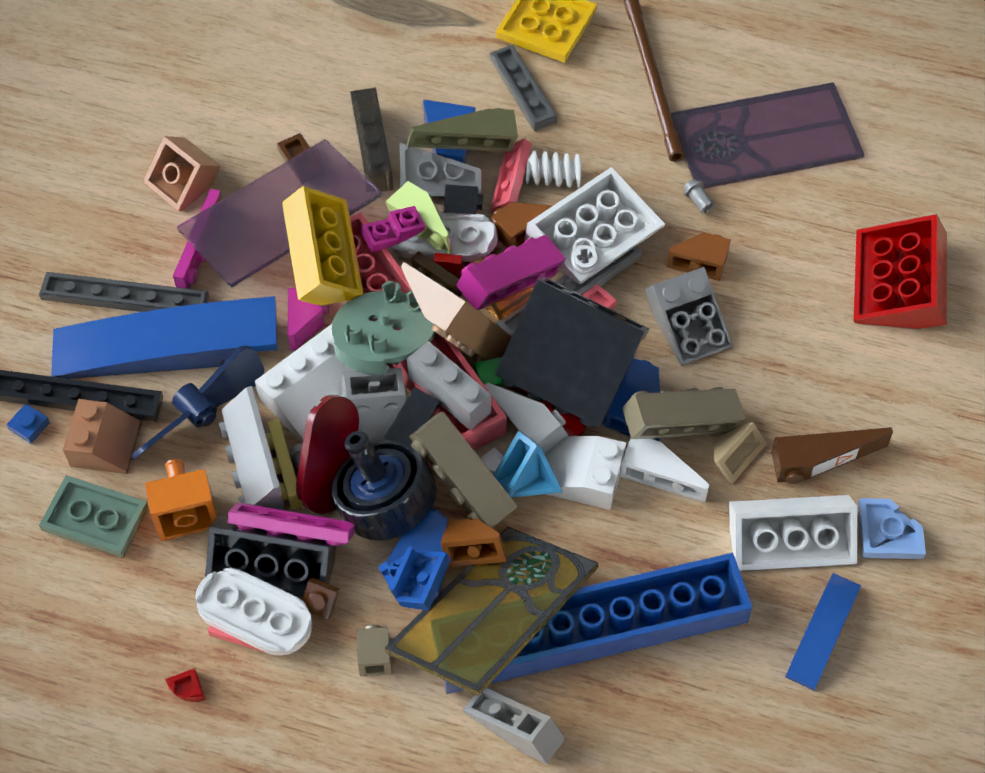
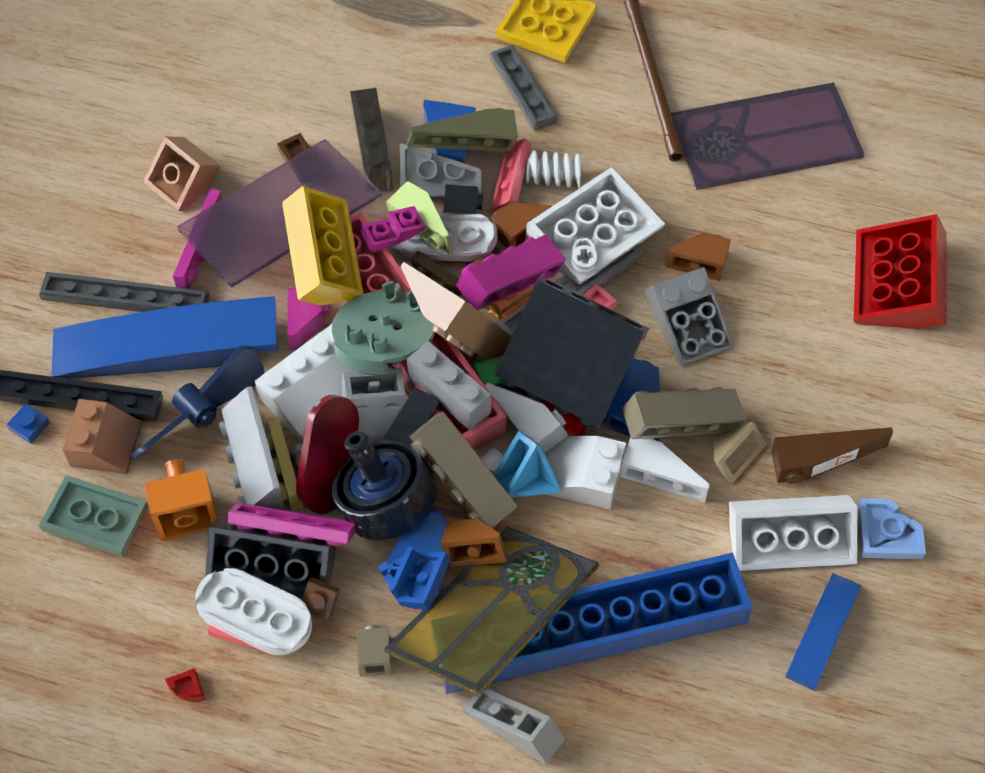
(450, 262): red tile -> none
(698, 195): light grey pin -> none

